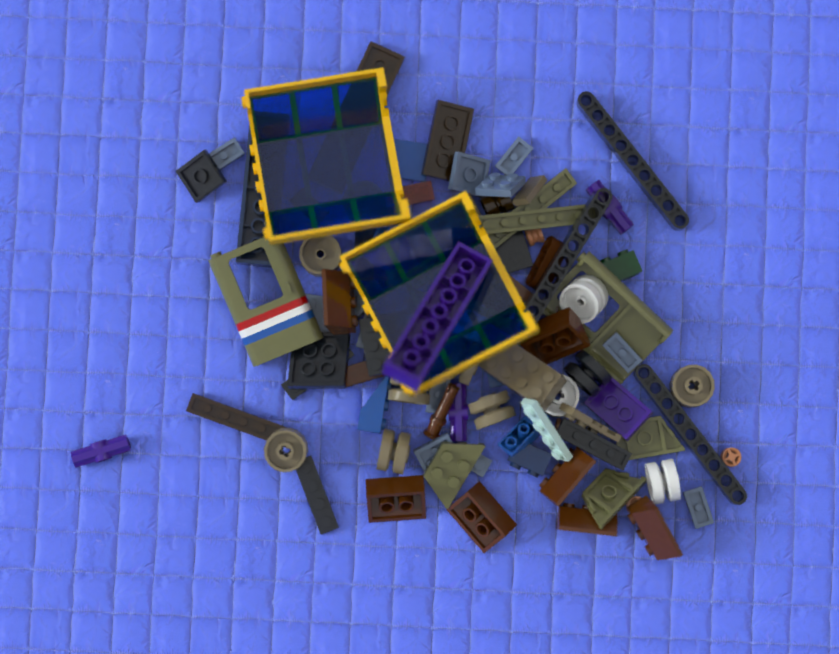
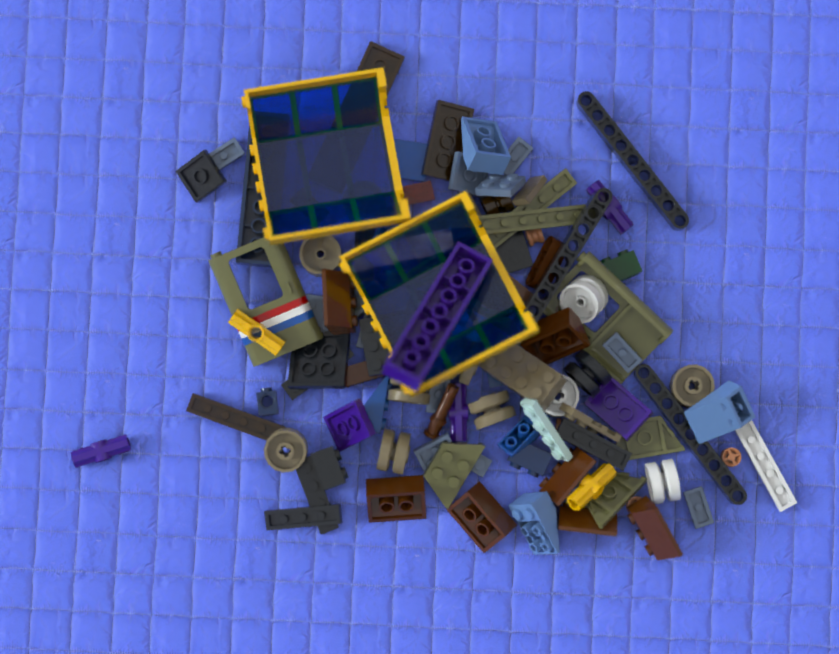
(246, 324): none -> yellow piece
(271, 410): none -> dark blue brick
(303, 517): none -> black plate
(328, 467): none -> black brick
(349, 425): none -> dark purple plate
(483, 146): none -> medium blue slope
(537, 521): none -> medium blue slope
(591, 486): none -> yellow piece
(719, 412): none -> medium blue slope
(766, 466): none -> white plate

